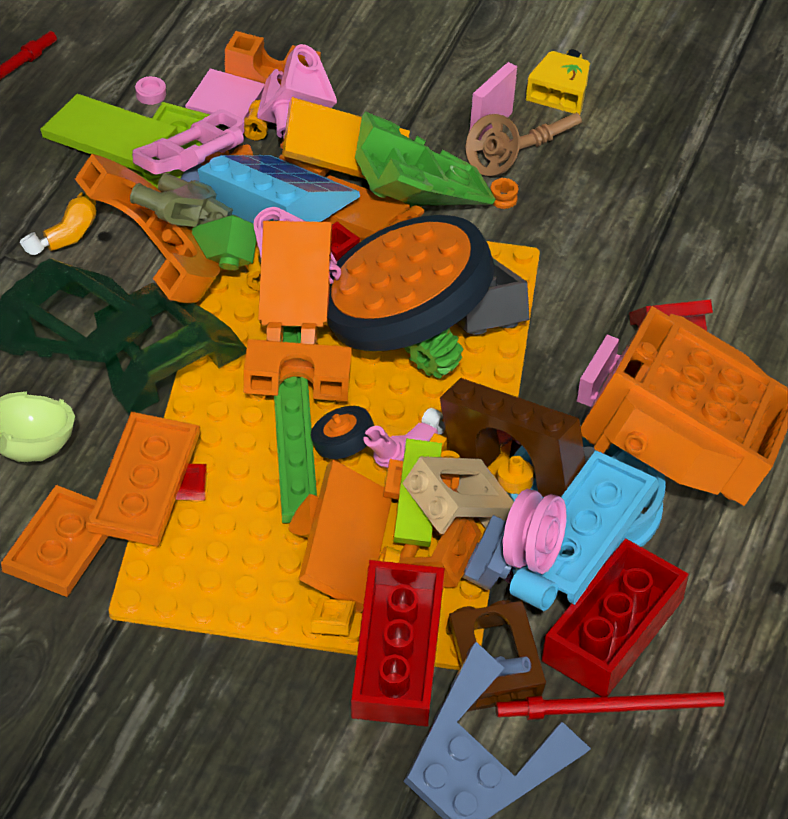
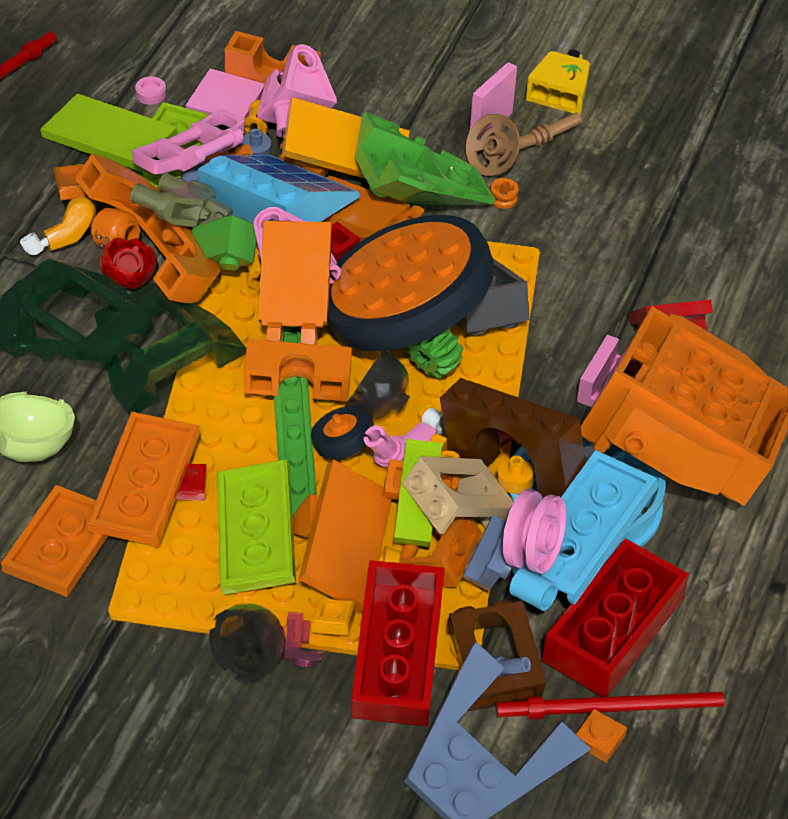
(66, 183): none -> orange tile
(113, 224): none -> orange head
(128, 262): none -> red hair
(247, 640): none -> clear smoke cylinder
(255, 527): none -> lime tile
(259, 142): none -> sand blue tile
(297, 633): none -> clear pink bracket
(382, 387): none -> clear smoke cylinder
(601, 735): none -> orange plate

